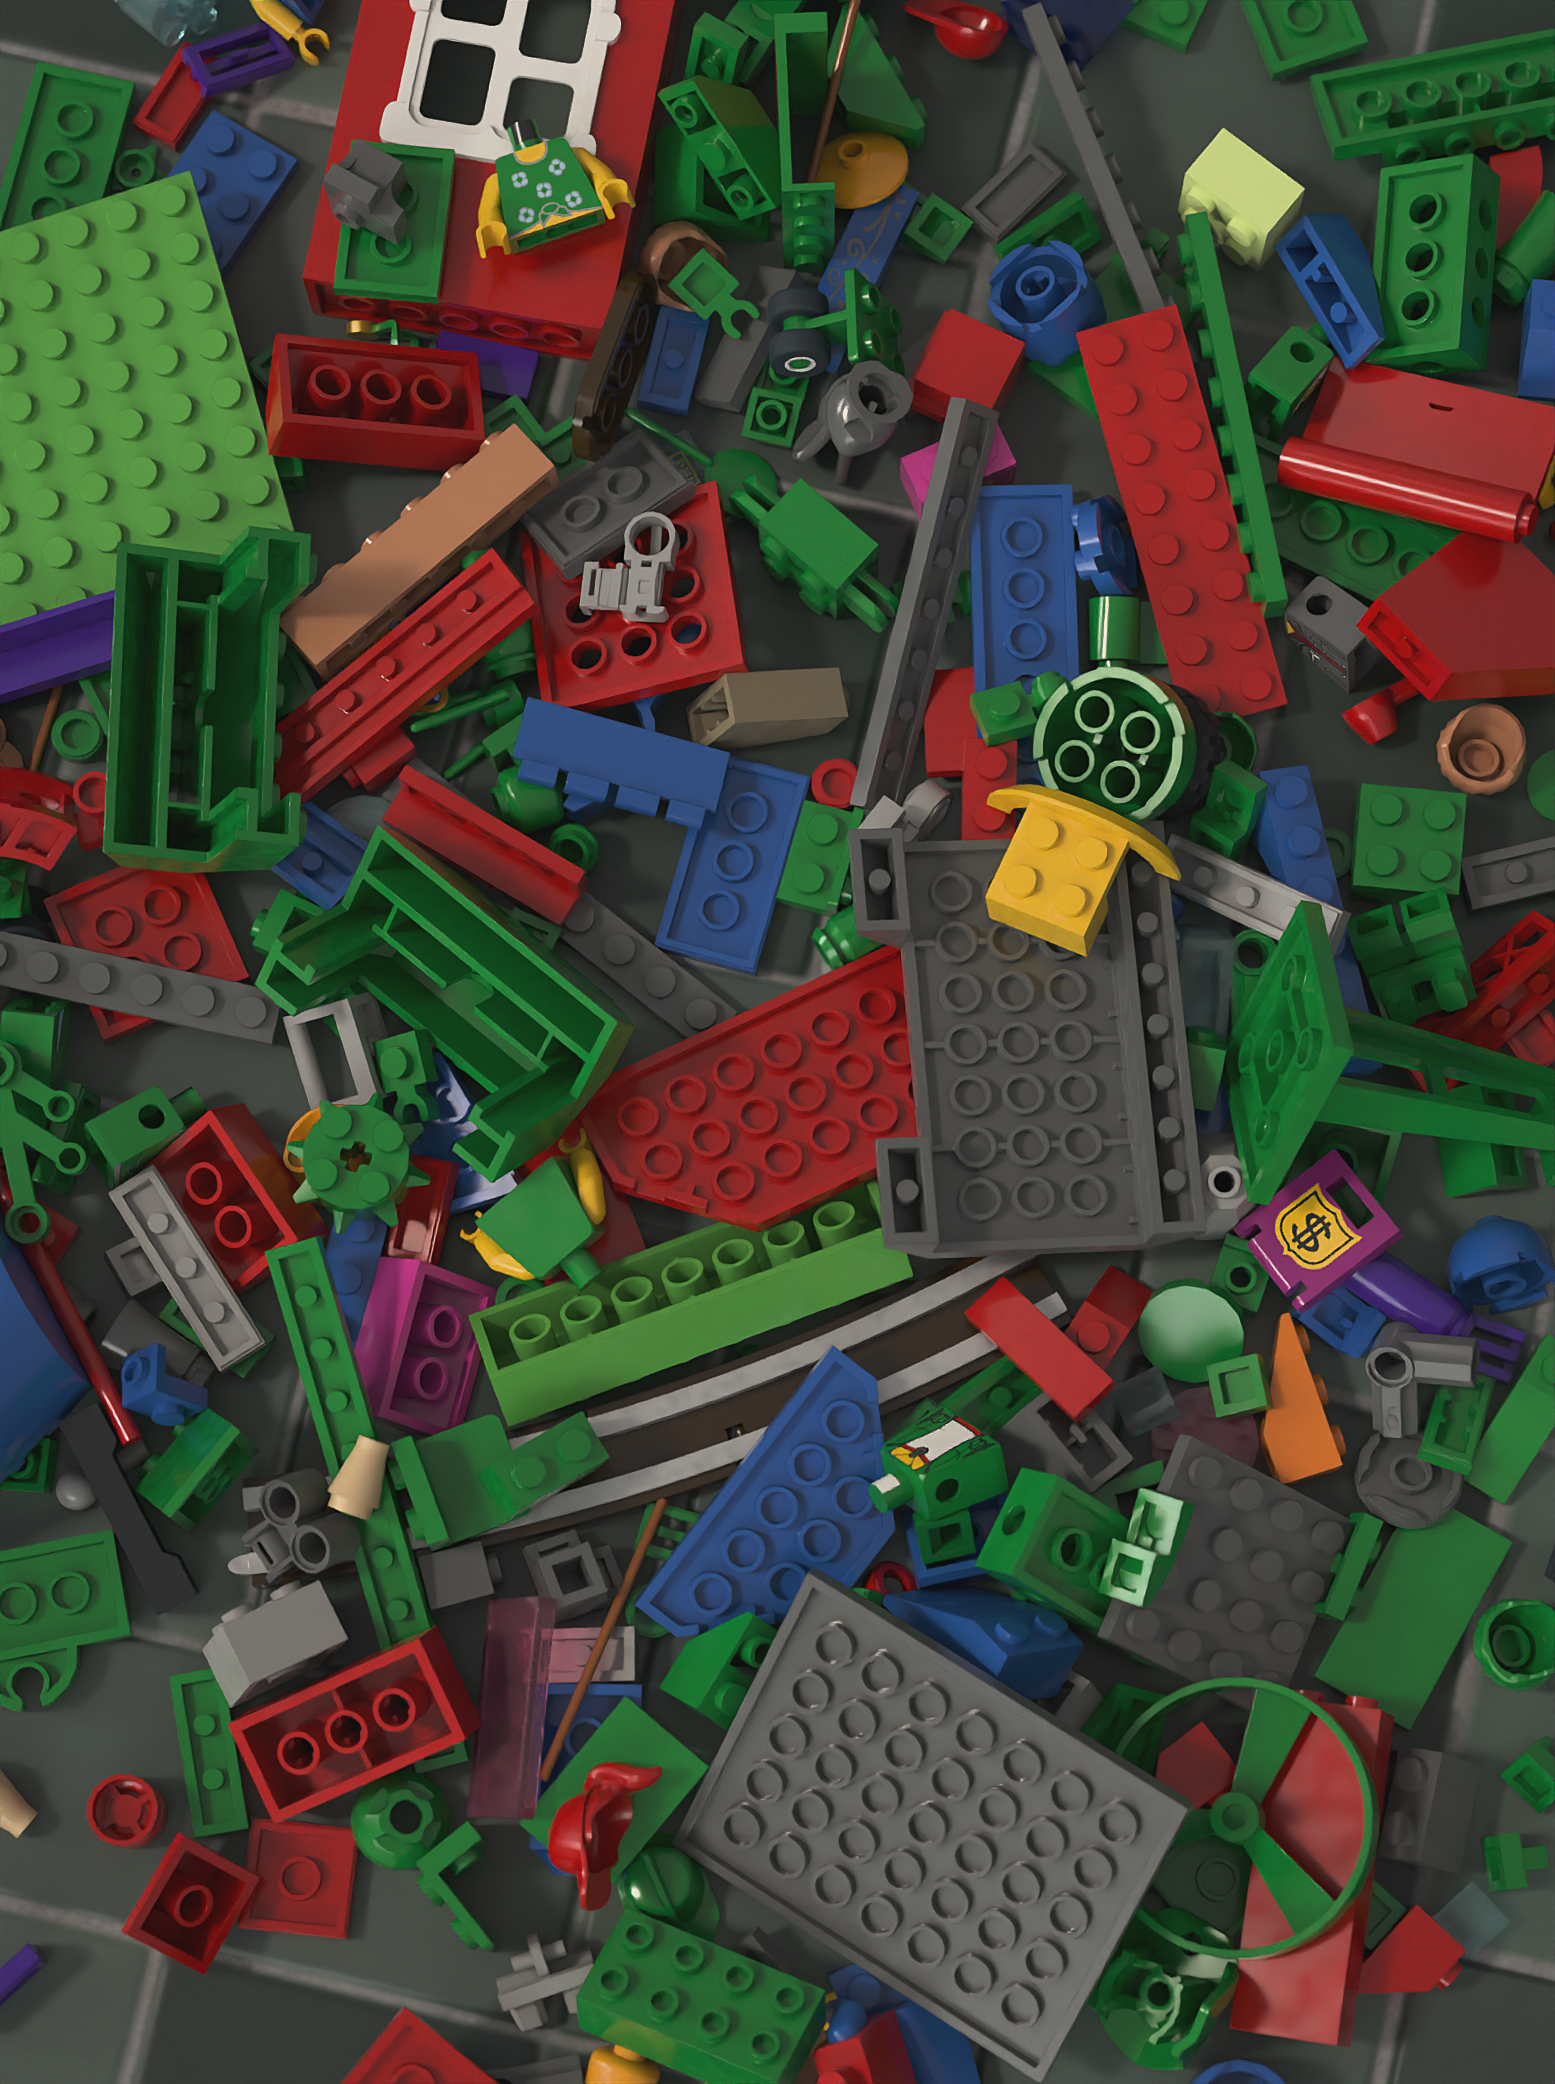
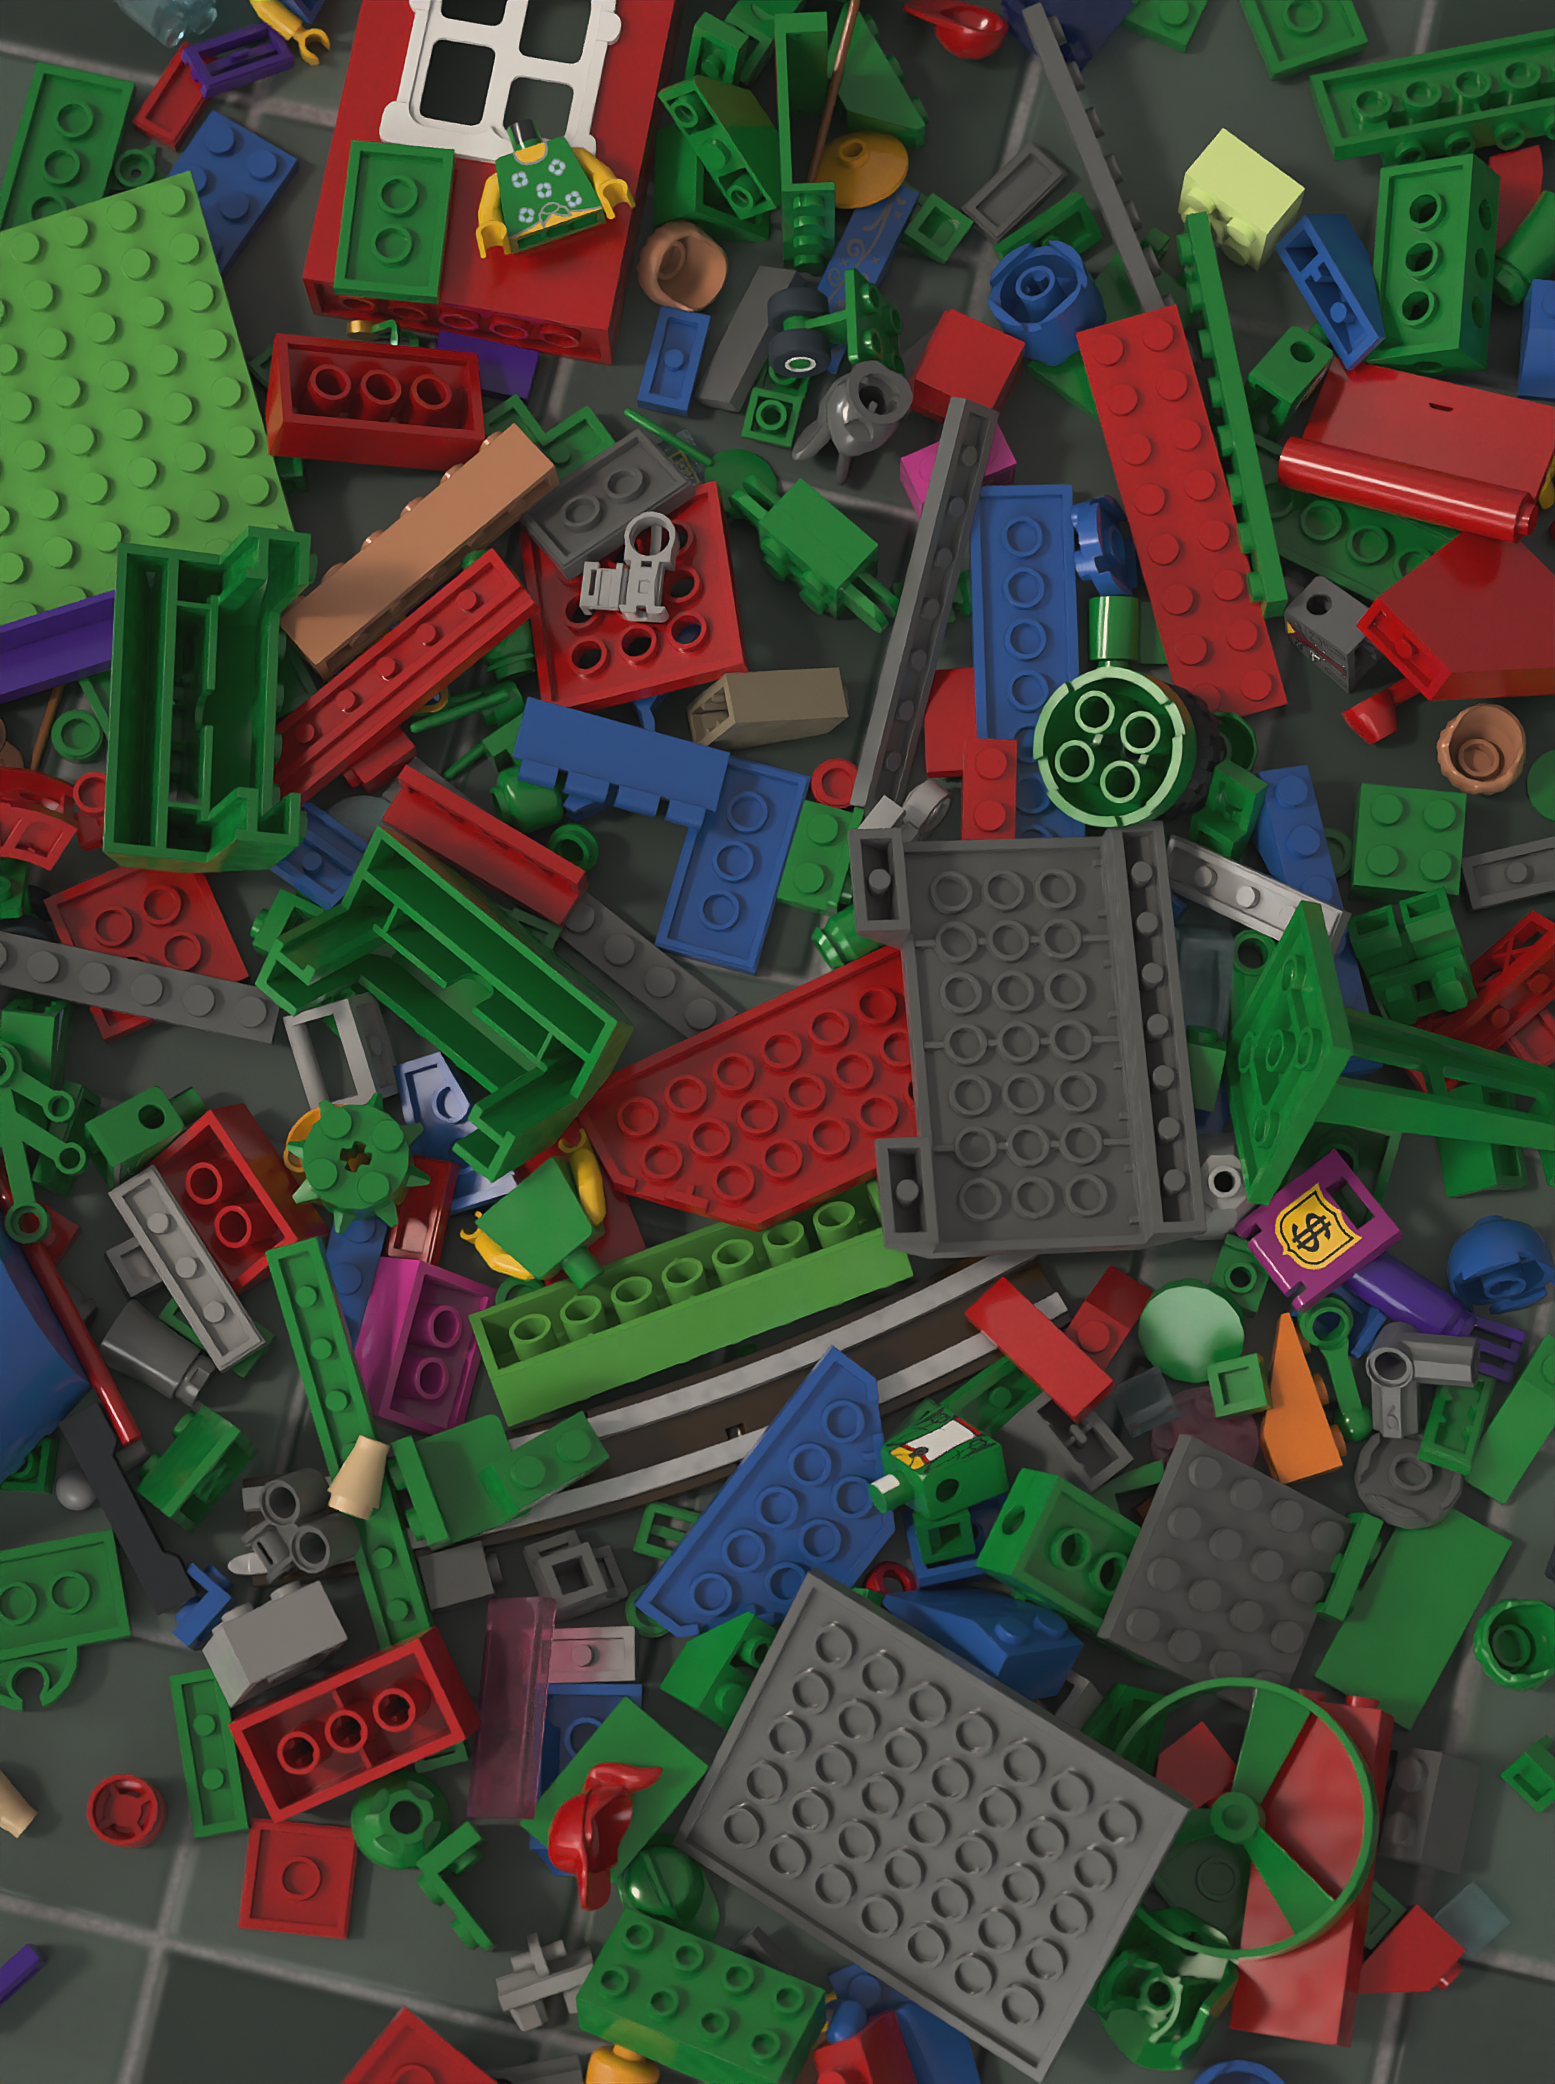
(156, 1393): blue bracket -> none
(190, 1903): red slope -> none
(201, 1615): none -> blue bracket
(366, 190): dark grey brick -> none
(405, 1069): green plate -> none
(602, 1639): dark orange axle -> none
(614, 366): dark brown tile -> none
(708, 288): green plate -> none
(1008, 712): green plate -> none
(1064, 864): yellow piece -> none
(1143, 1561): green slope -> none
(1351, 1415): none -> green piece
(1508, 1861): green tile -> none

